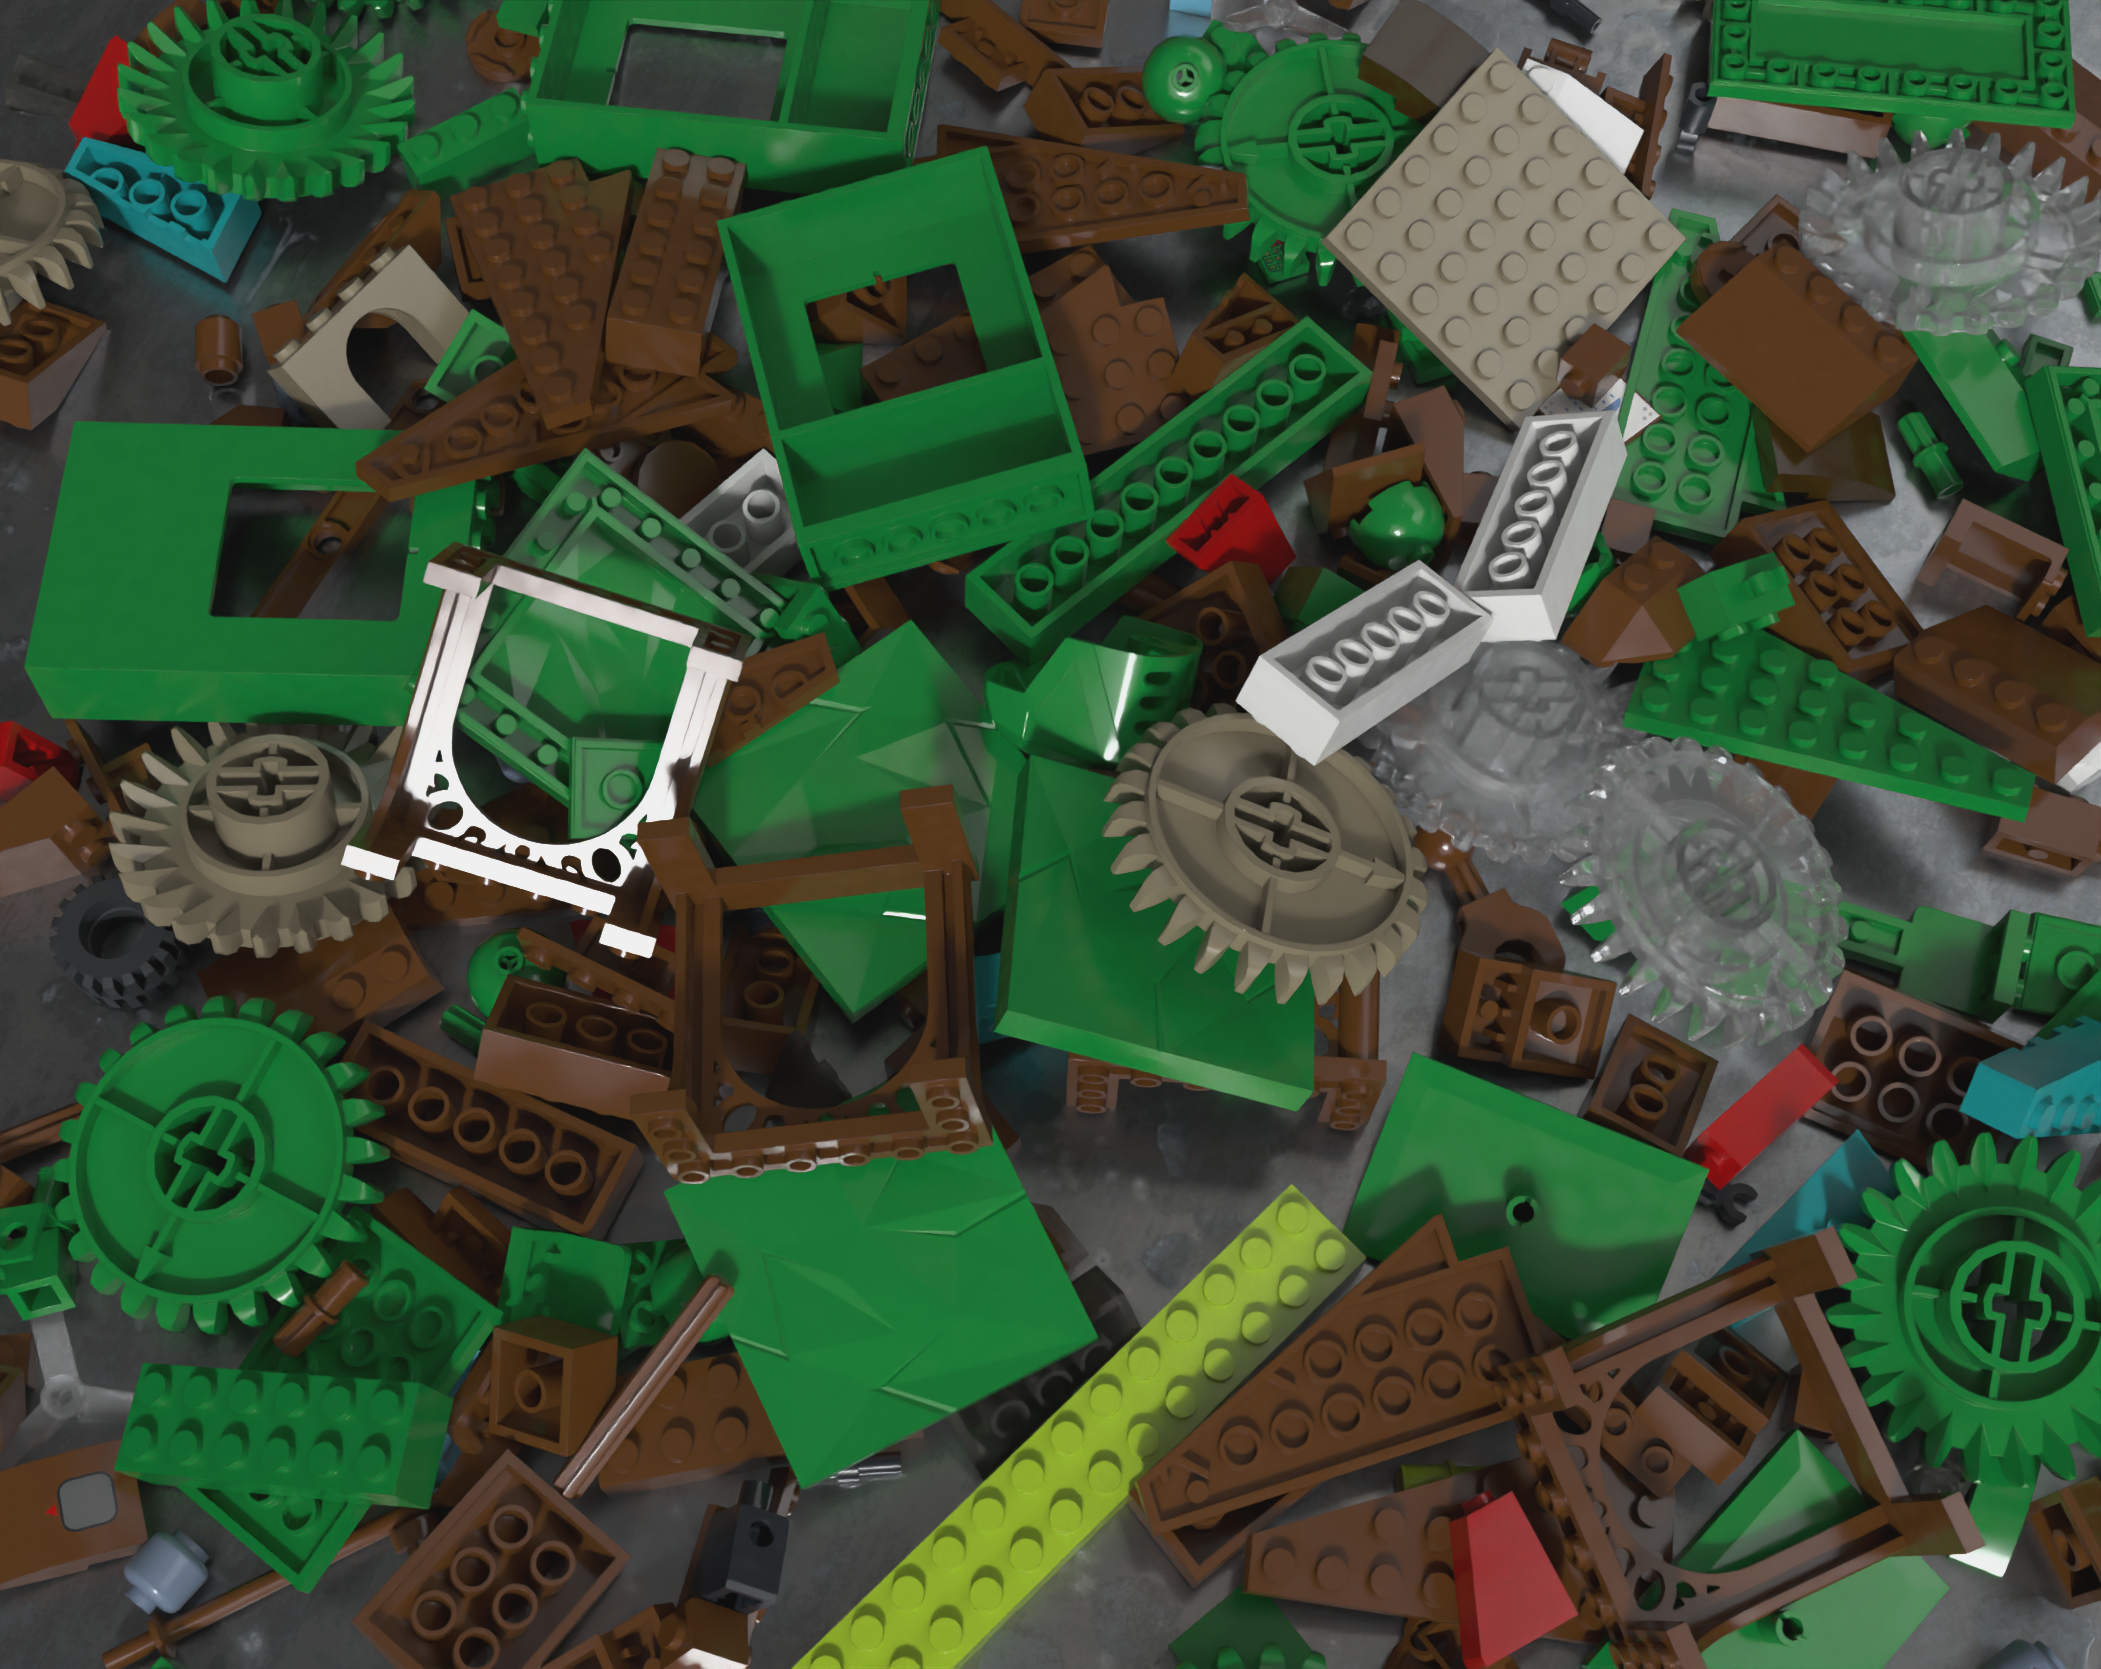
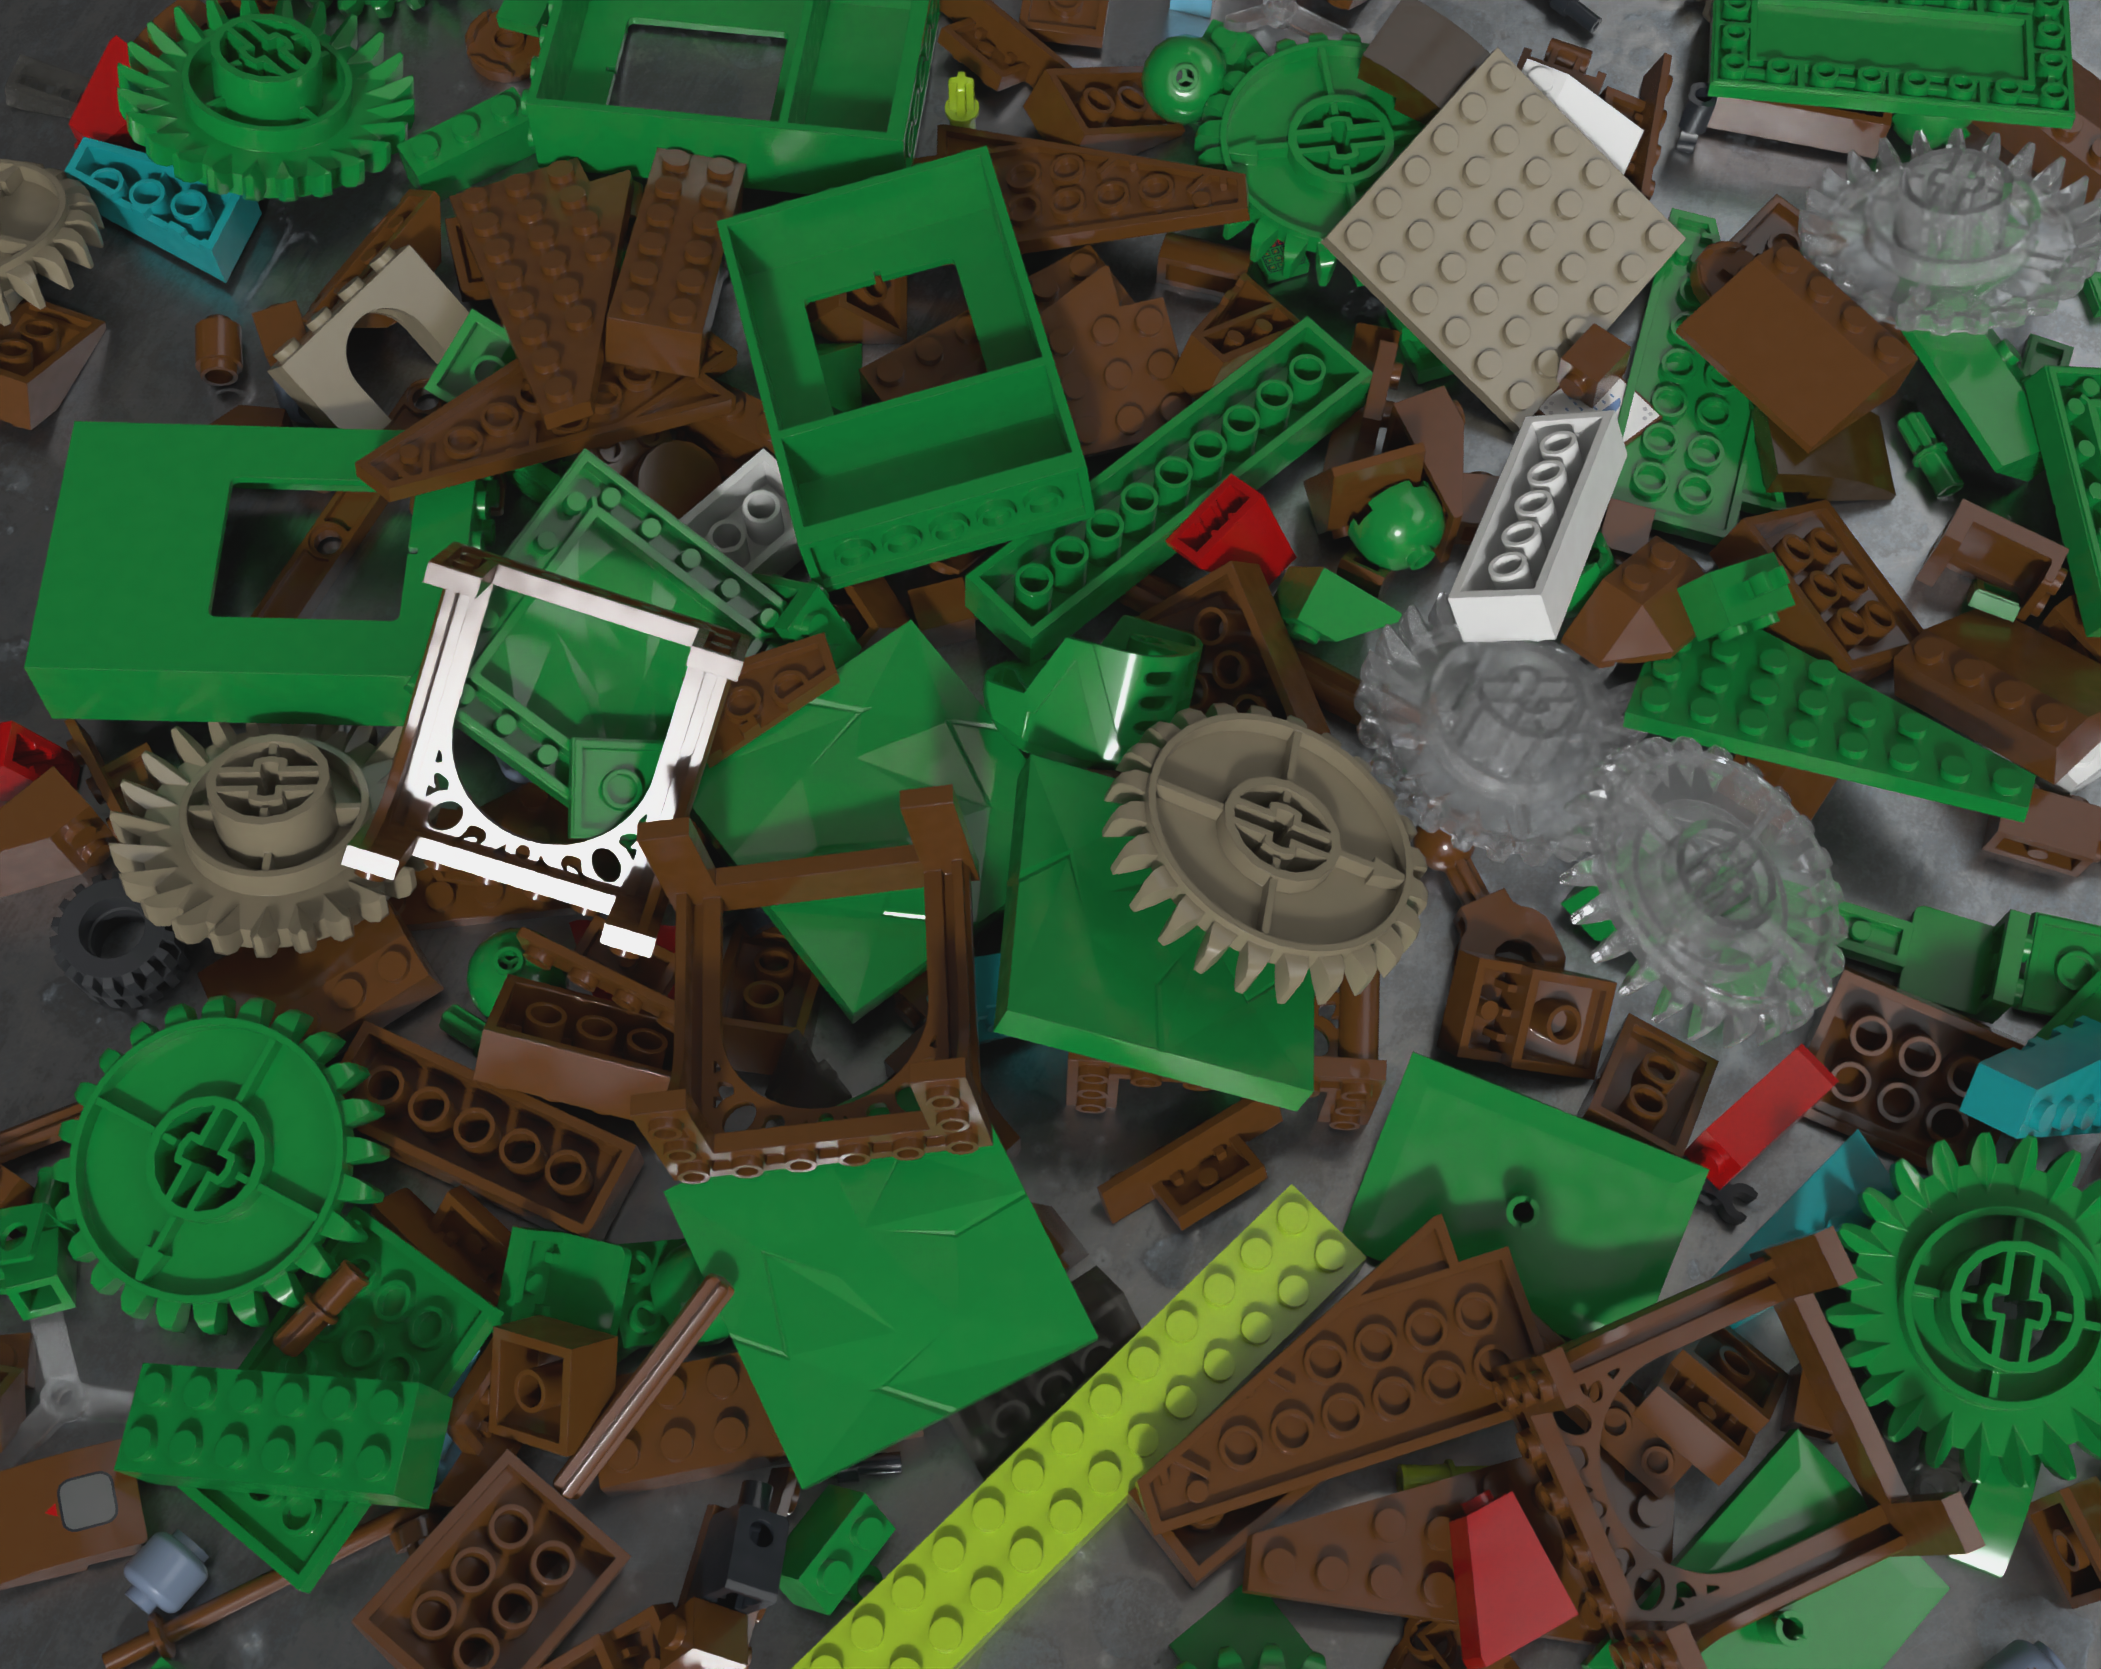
(834, 1550): none -> green brick
(942, 613): none -> reddish brown brick
(961, 104): none -> lime axle
(1196, 1169): none -> reddish brown bracket
(1201, 264): none -> reddish brown brick
(1363, 661): white brick -> none
(1993, 599): none -> green tile

